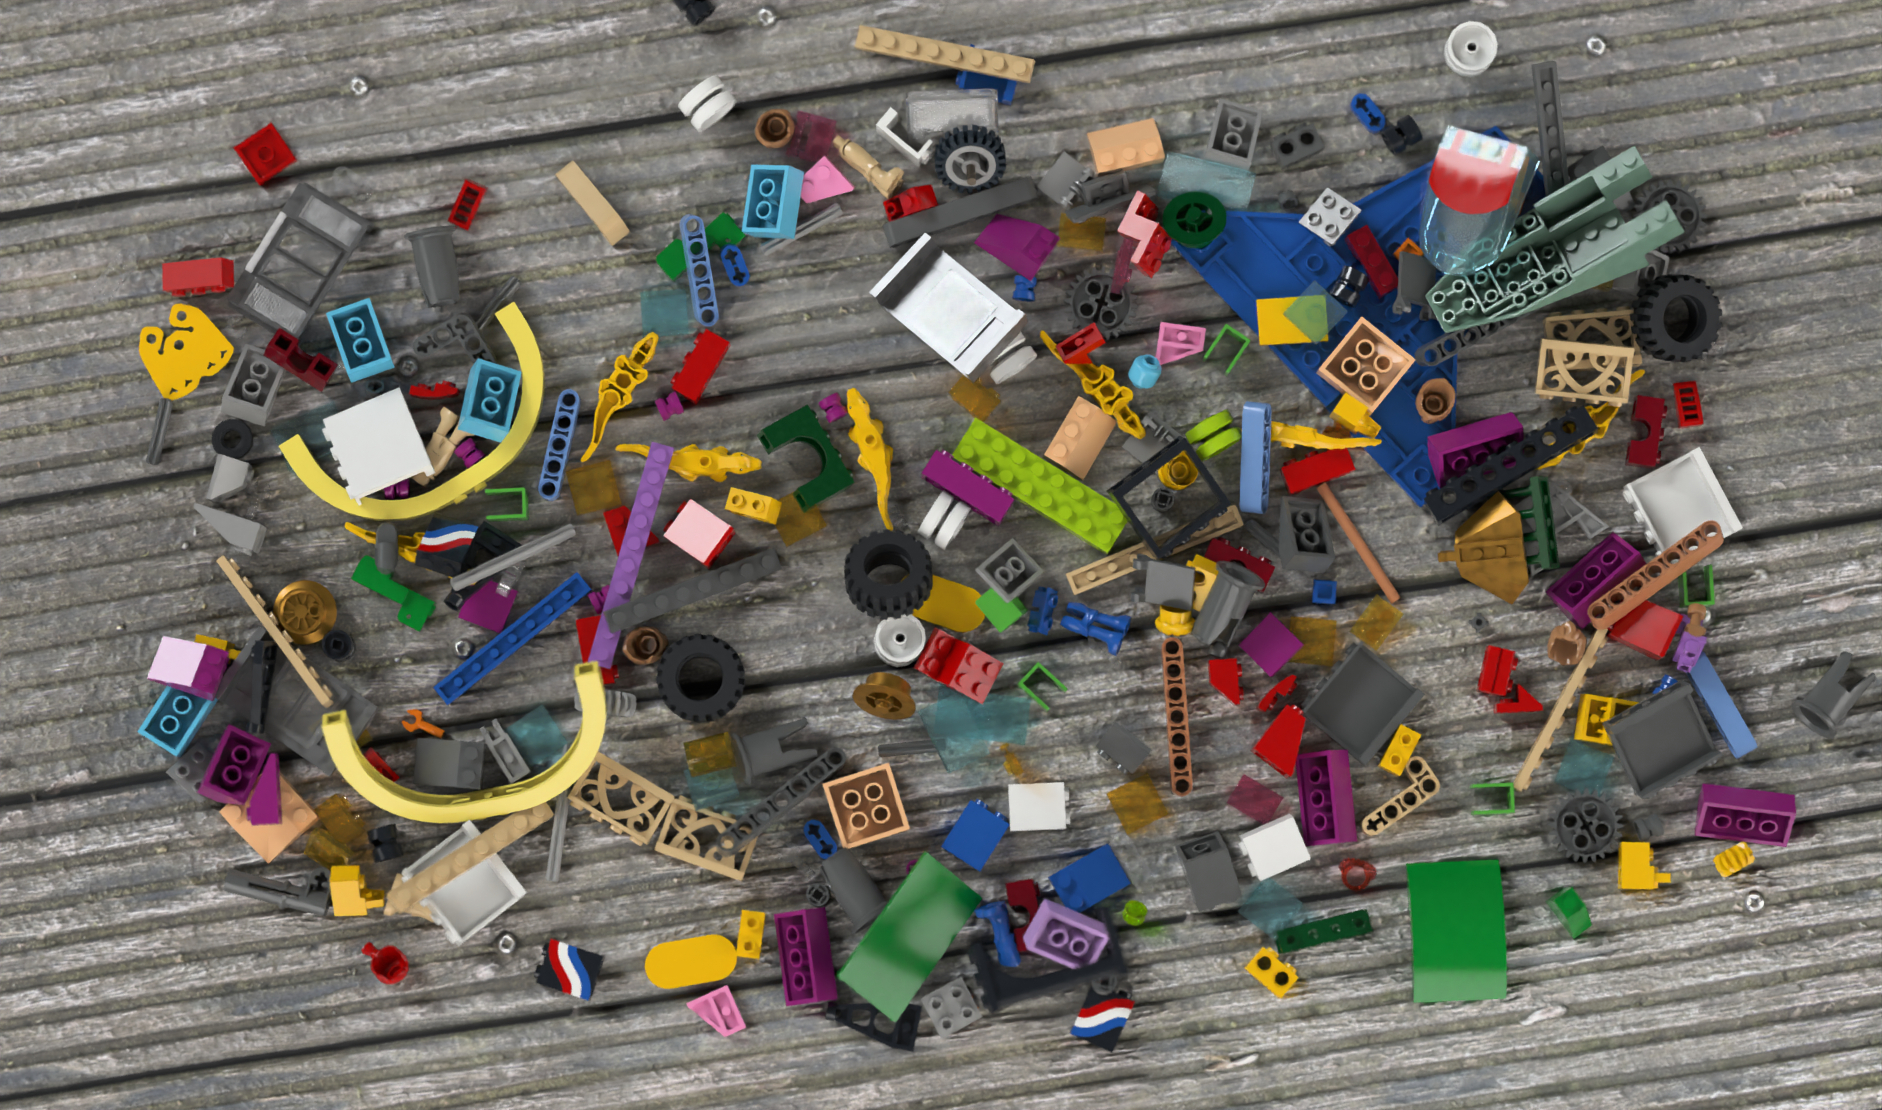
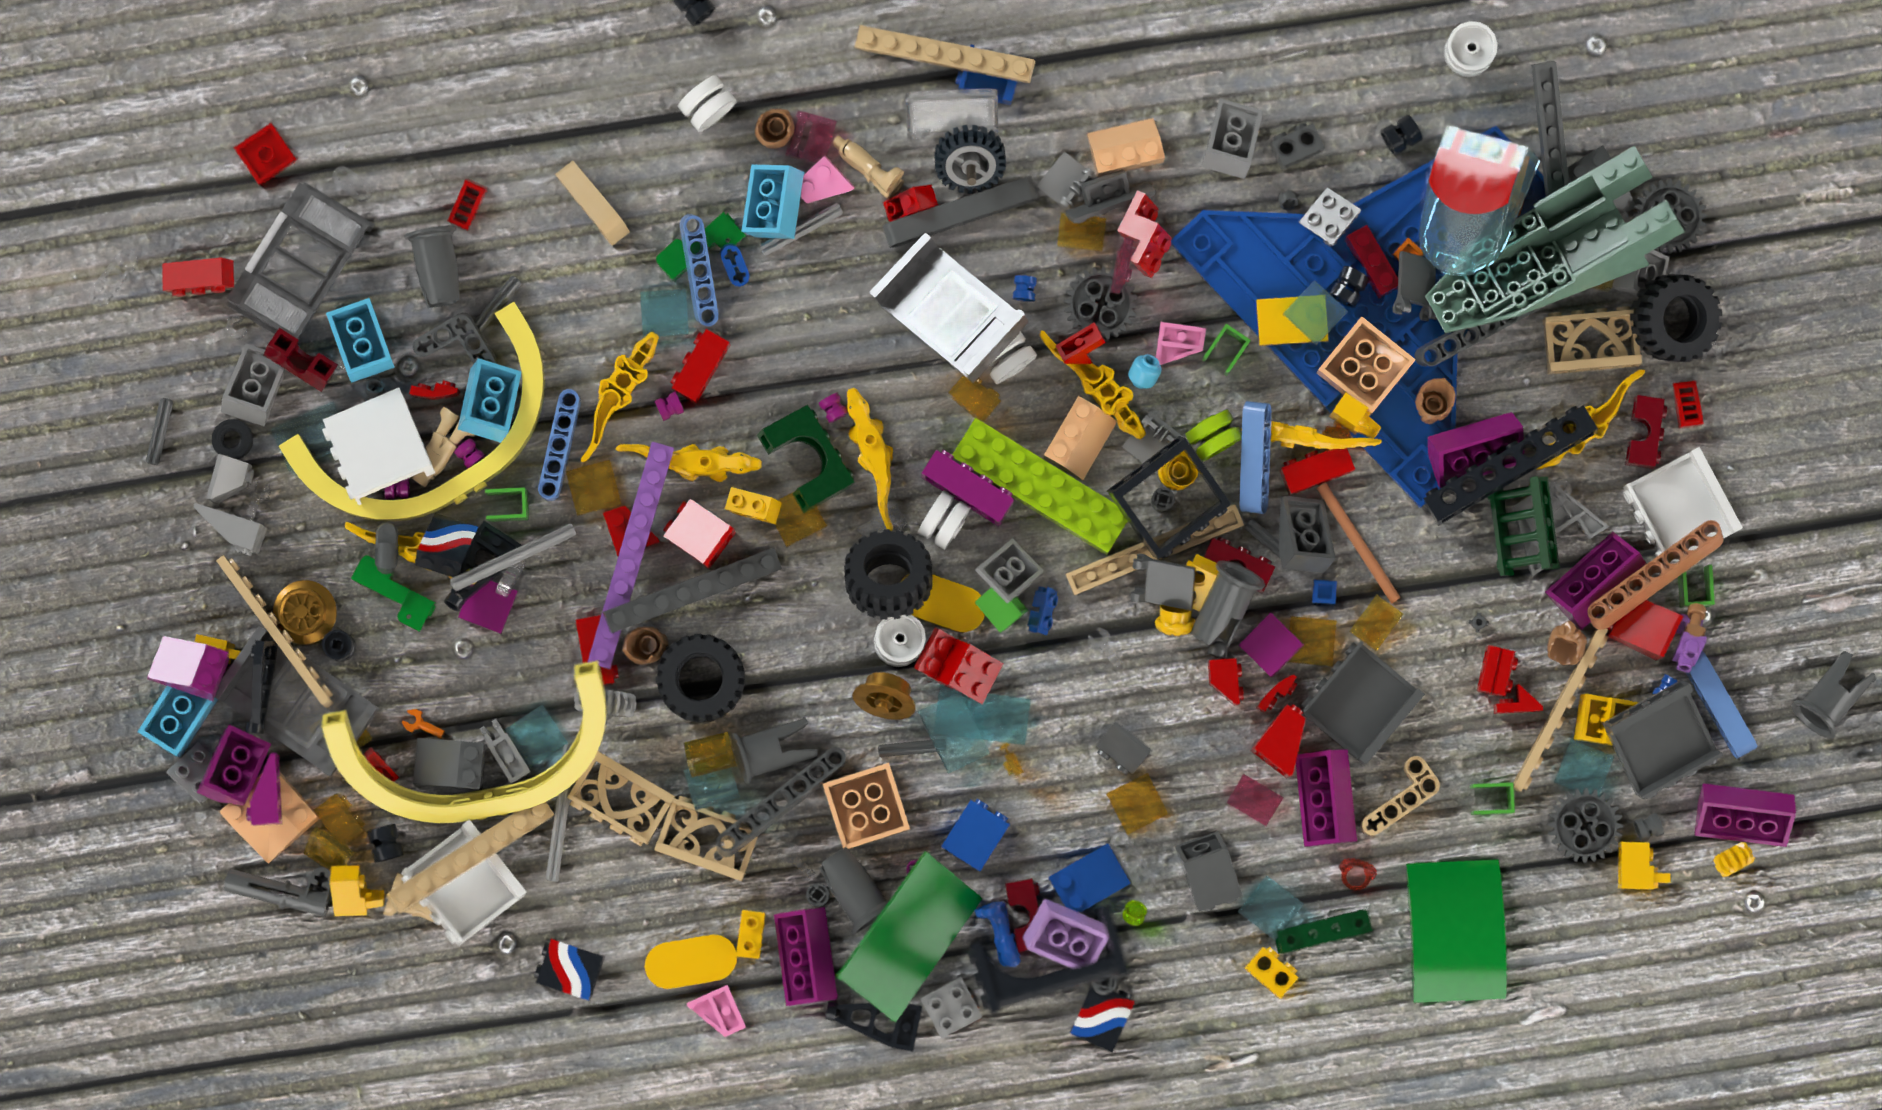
(192, 360): yellow piece -> none
(387, 964): red hair -> none
(512, 638): blue plate -> none
(598, 599): magenta wheel -> none
(824, 836): blue beam -> none
(883, 129): white panel -> none
(1018, 244): magenta slope -> none
(1038, 666): bright green piece -> none
(1038, 806): white brick -> none
(1089, 616): blue piece -> none
(1176, 705): nougat beam -> none
(1187, 223): dark green wheel -> none
(1191, 174): clear light blue tile -> none
(1273, 847): white brick -> none
(1363, 116): blue beam -> none
(1399, 750): yellow brick -> none
(1492, 549): pearl gold panel -> none
(1570, 911): green slope -> none
(1612, 355): tan fence -> none

